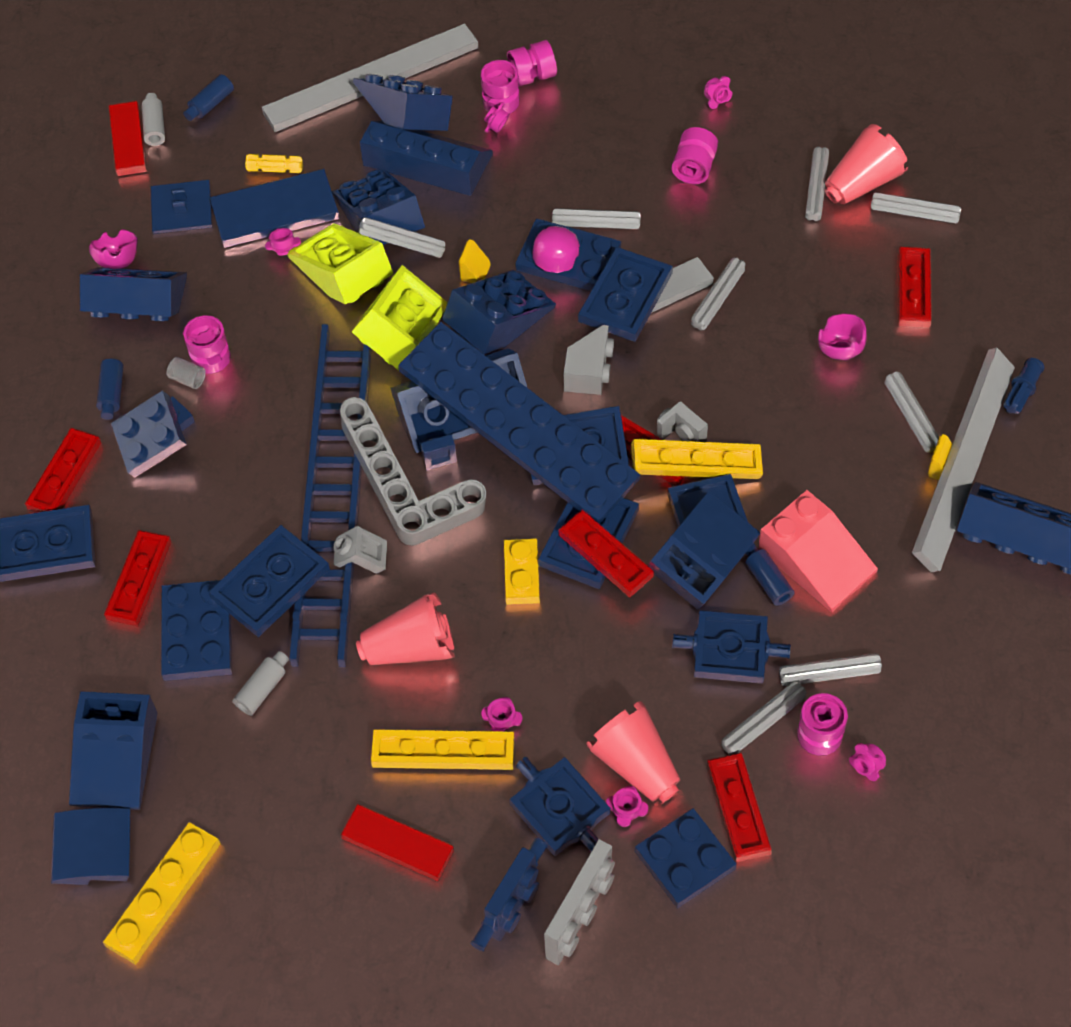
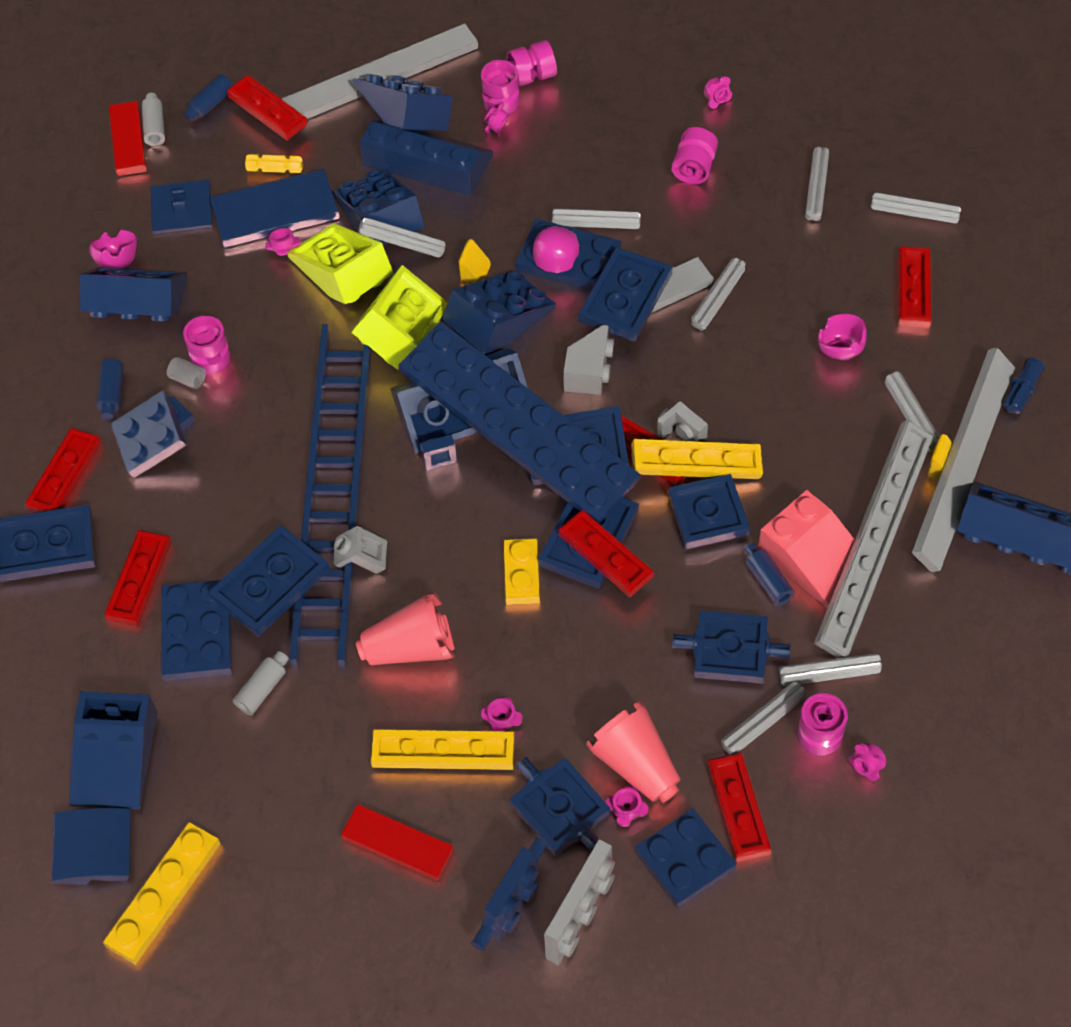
(267, 107): none -> red tile
(396, 482): light grey beam -> none
(703, 550): dark blue slope -> none
(866, 166): coral cone -> none
(873, 540): none -> light grey tile

